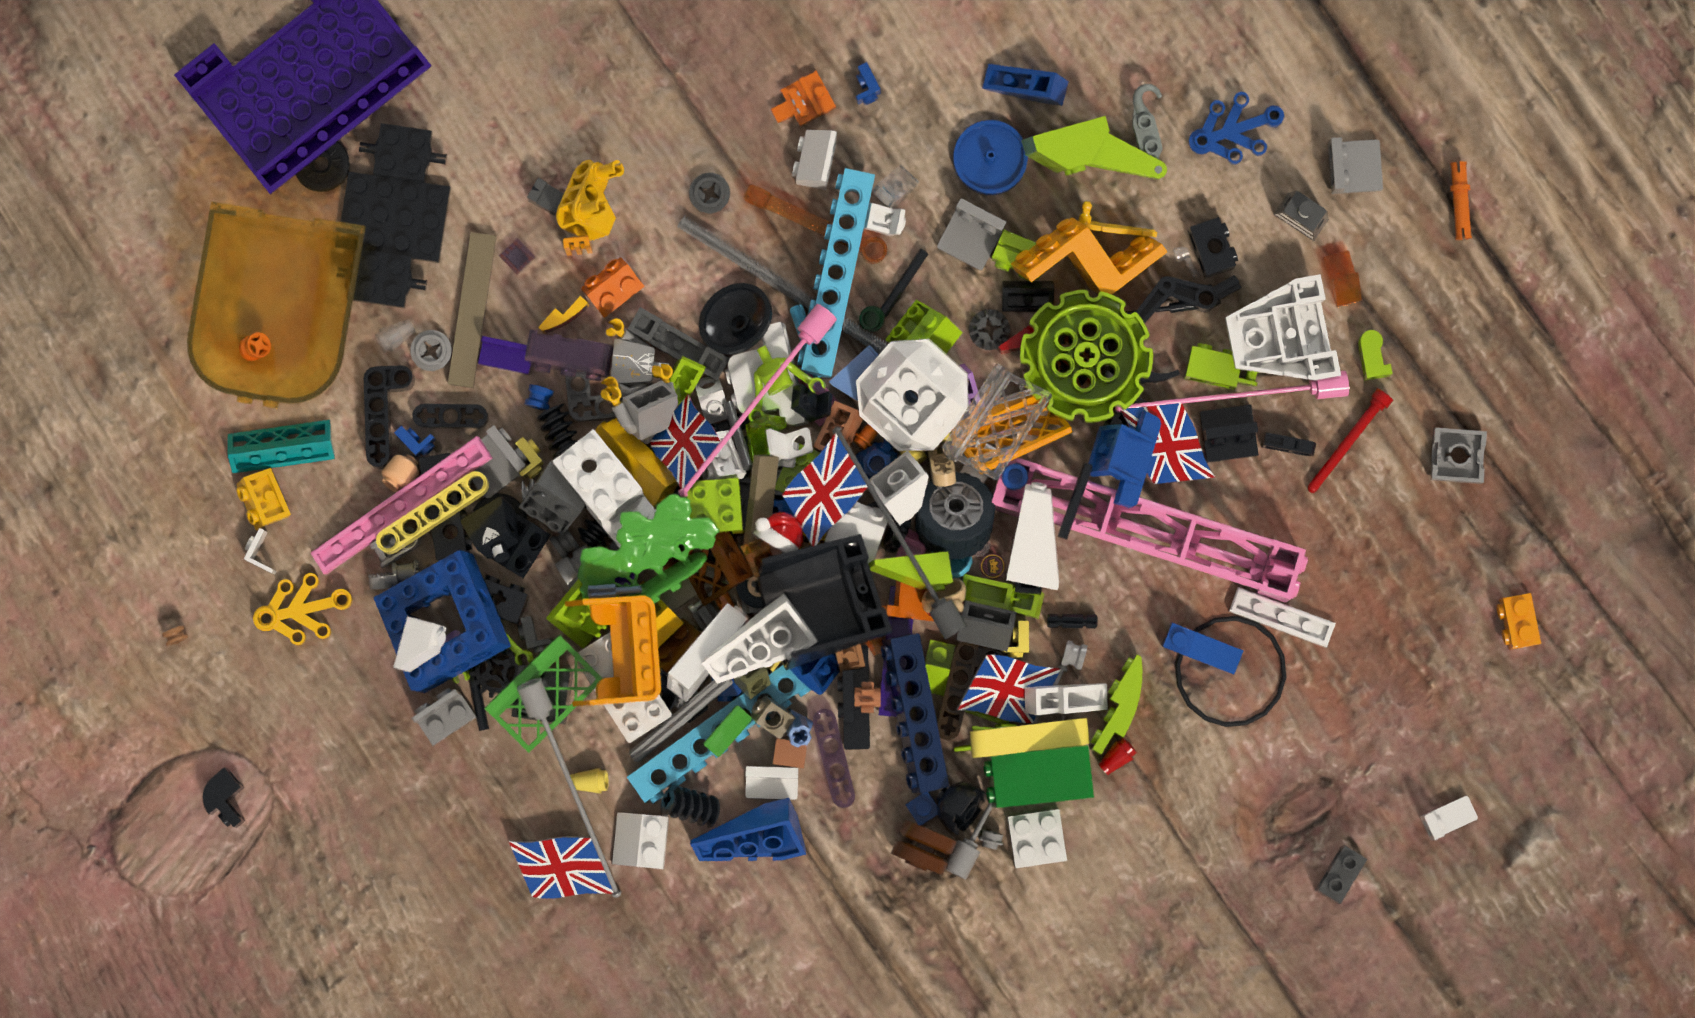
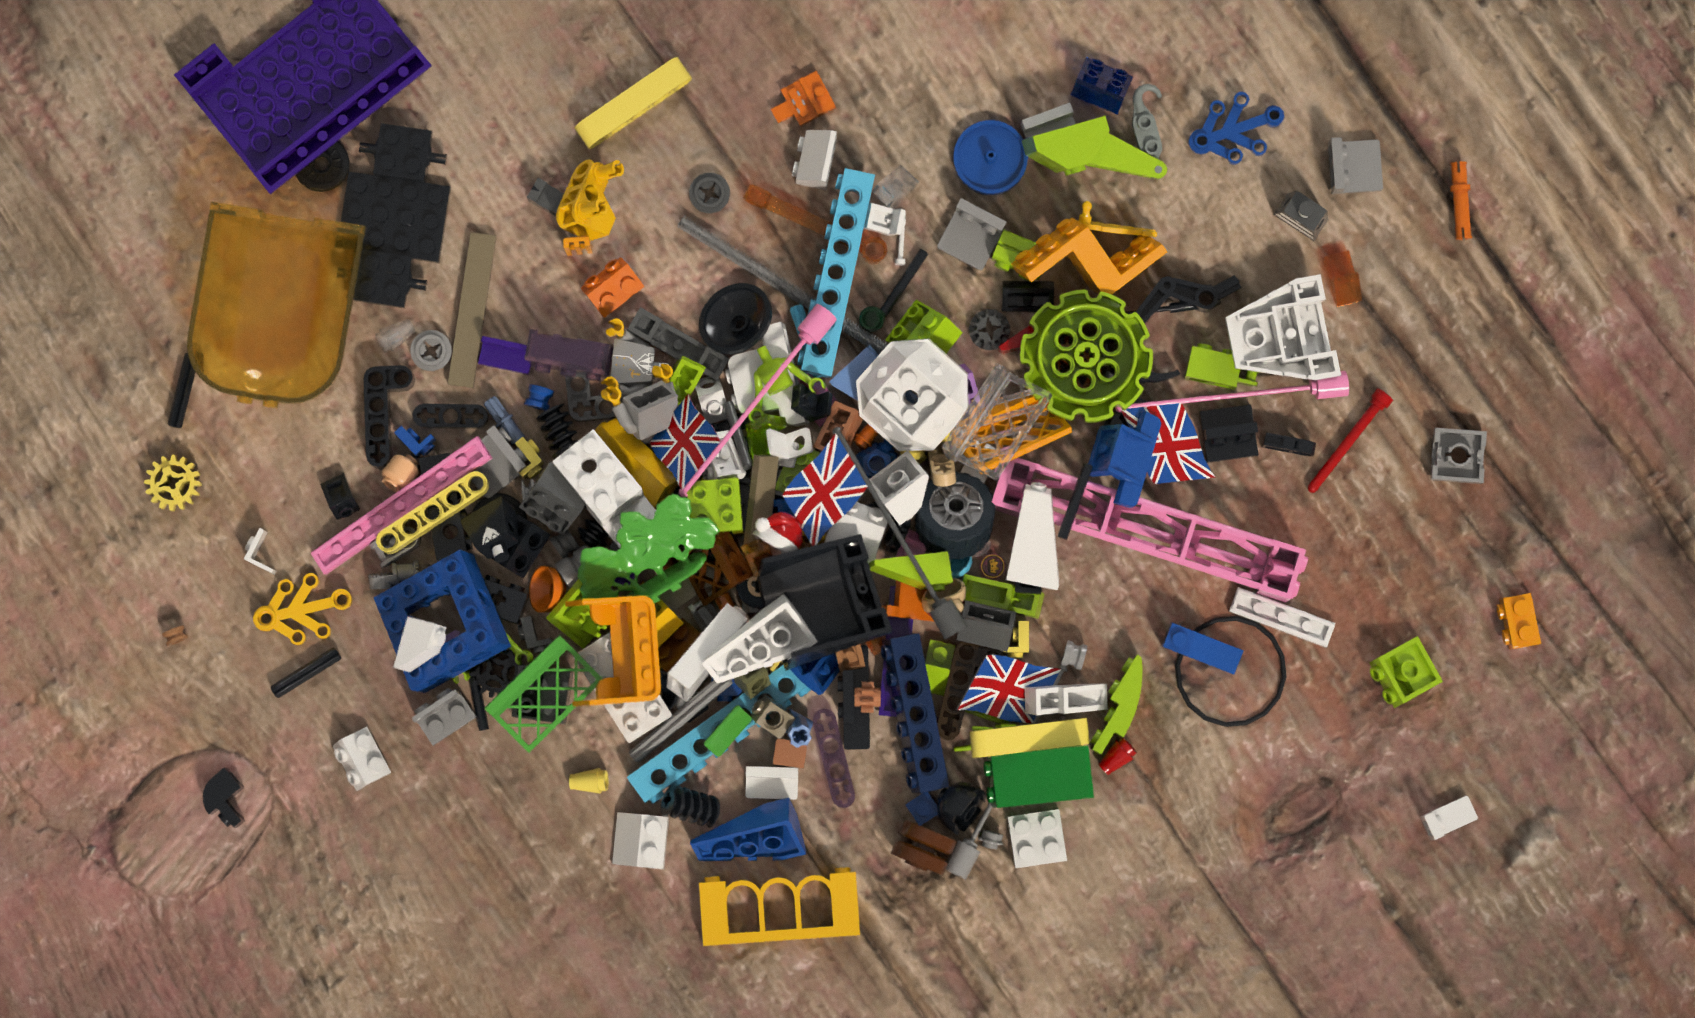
(162, 486): none -> light yellow gear
(182, 394): none -> black axle
(259, 342): orange wheel -> none
(262, 499): yellow bracket -> none
(280, 450): teal fence -> none
(305, 672): none -> black axle
(340, 497): none -> black bracket
(361, 759): none -> white bracket
(503, 419): none -> sand blue axle
(517, 256): tile -> none
(546, 589): none -> orange piece
(558, 320): yellow slope -> none
(564, 863): flag -> none
(611, 591): sand blue axle -> none
(633, 103): none -> light yellow beam
(715, 910): none -> yellow fence
(867, 80): blue bracket -> none
(900, 261): none -> white piece
(1014, 477): blue tile -> none
(1026, 84): blue slope -> none
(1048, 121): none -> white panel
(1072, 621): black axle -> none
(1101, 85): none -> clear blue bracket
(1182, 253): clear hand -> none
(1209, 262): black brick -> none
(1341, 874): dark grey brick -> none
(1371, 356): lime leg -> none
(1405, 672): none -> lime plate

